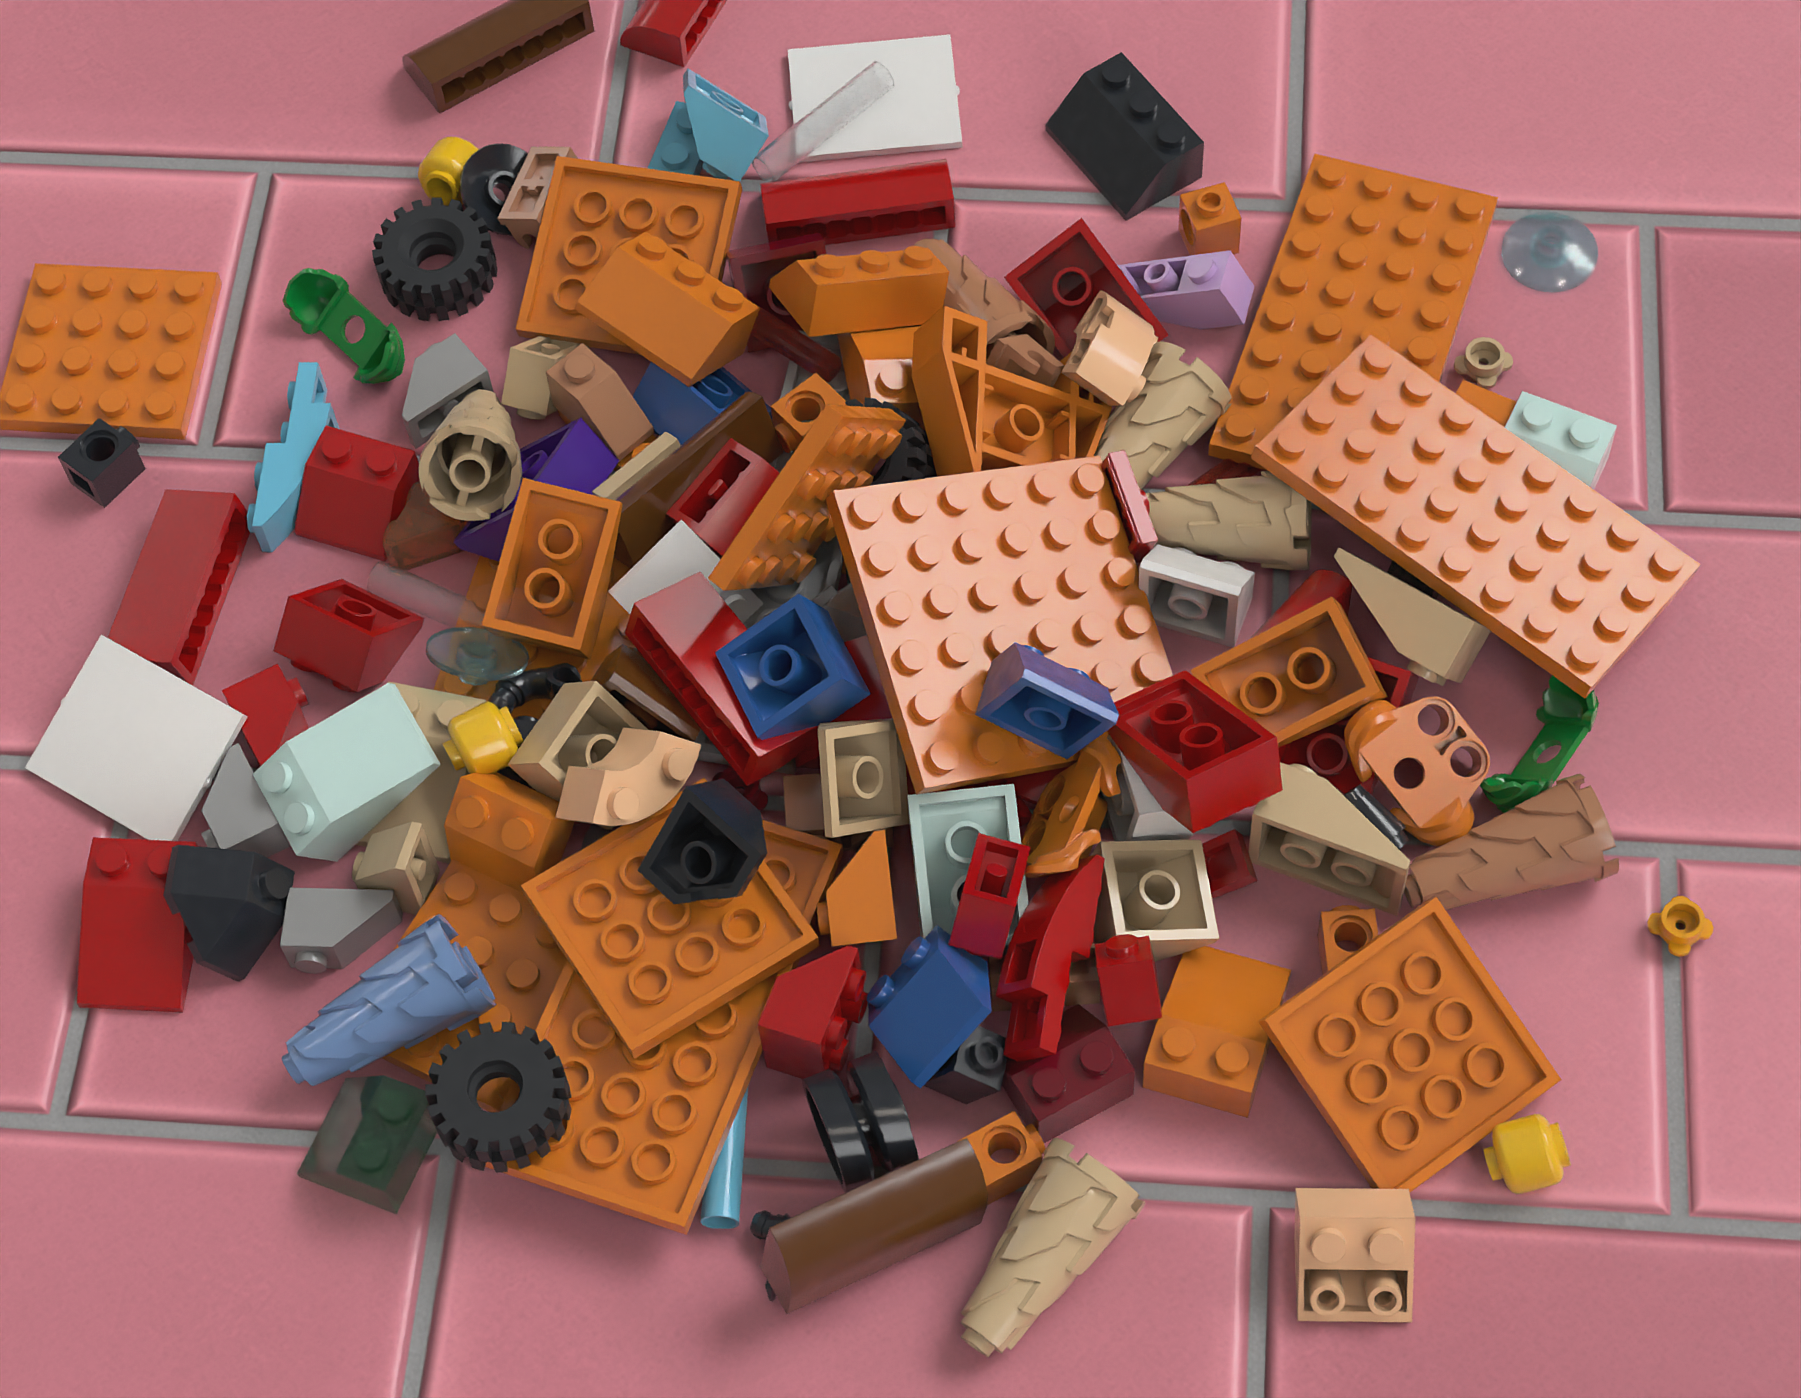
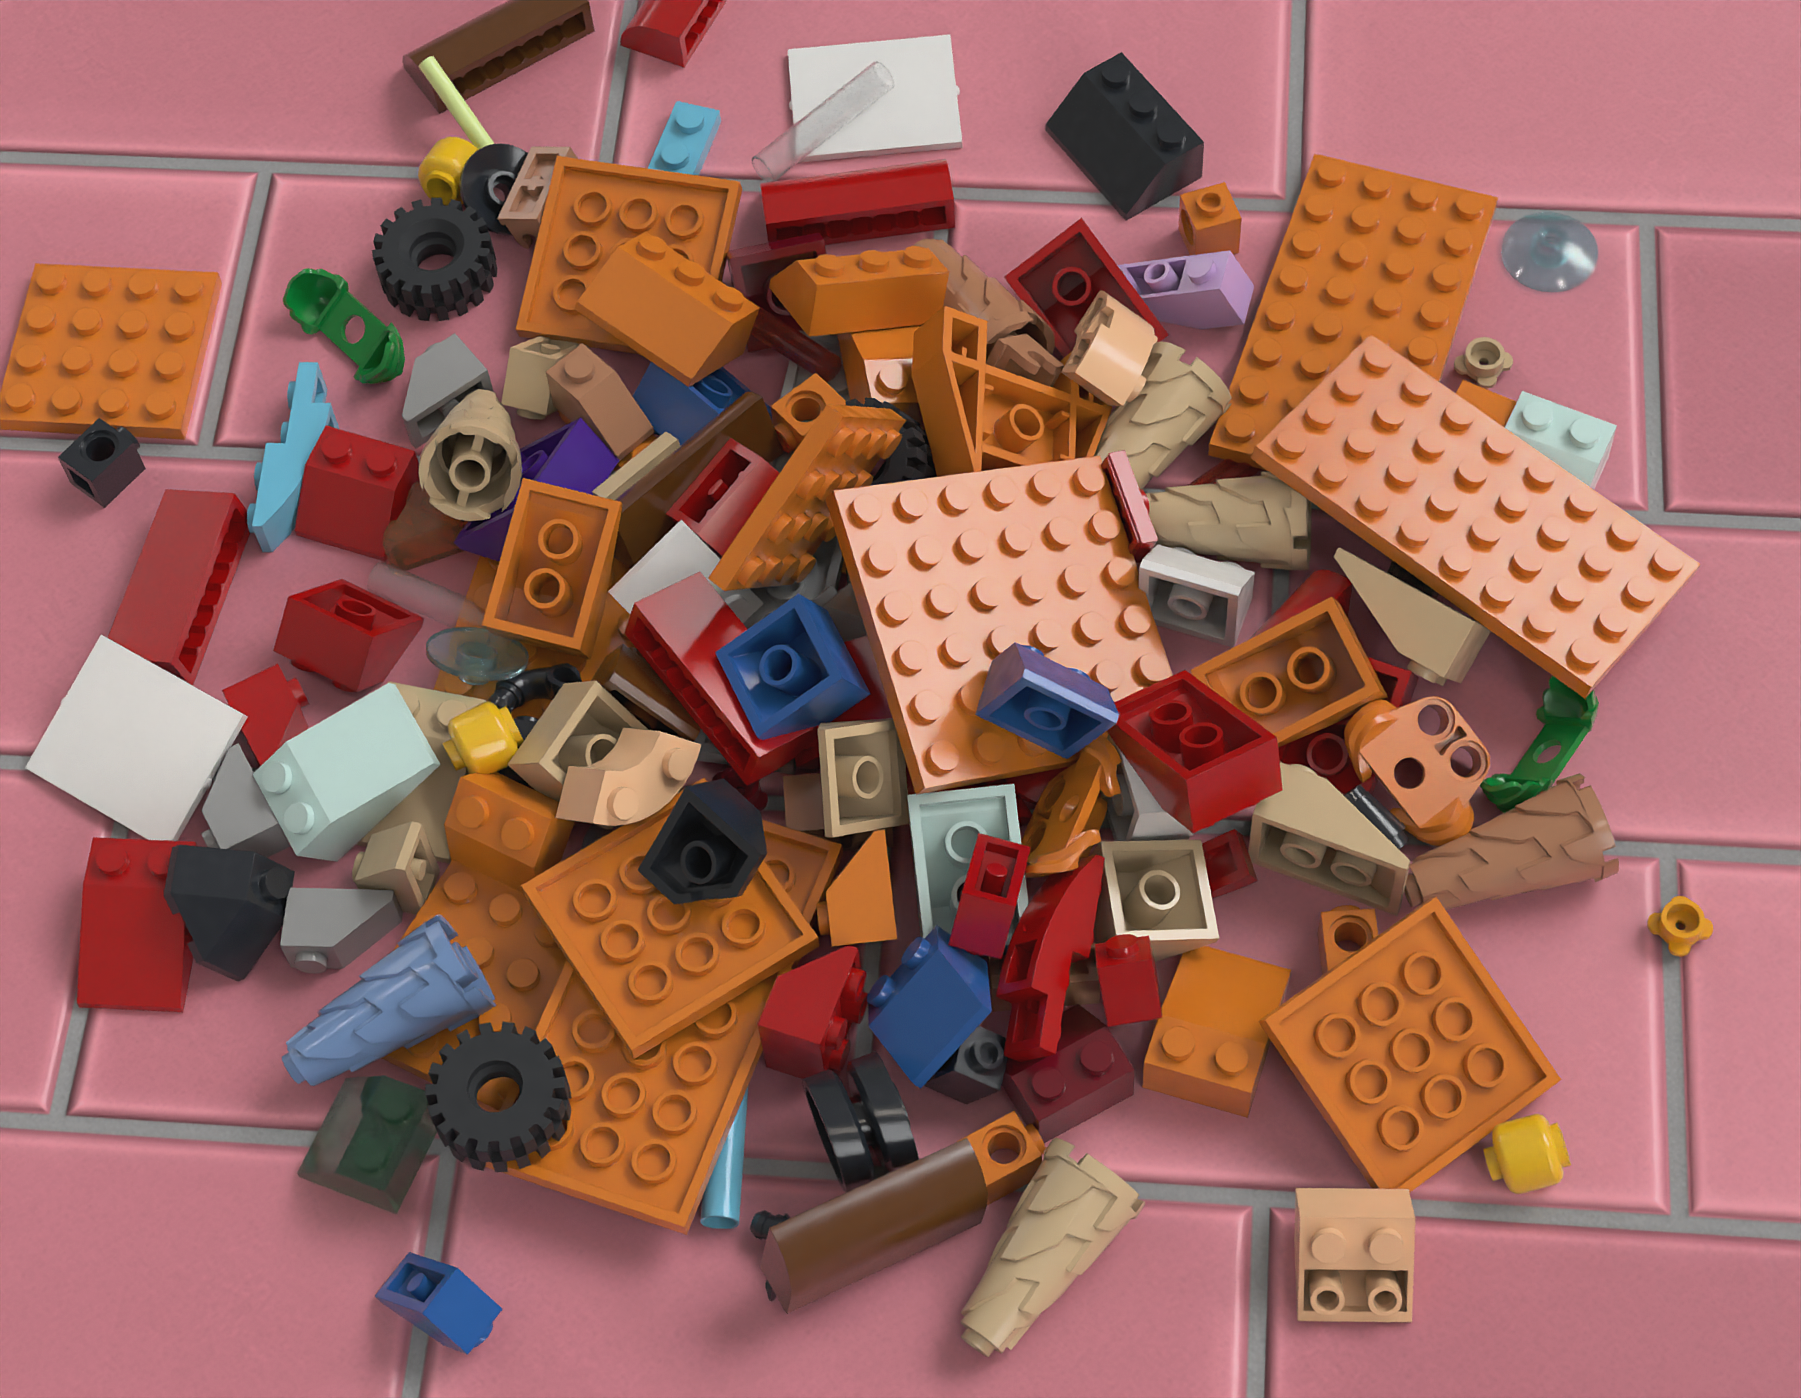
(440, 1302): none -> blue slope
(455, 103): none -> yellowish green bar
(723, 128): medium azure slope -> none

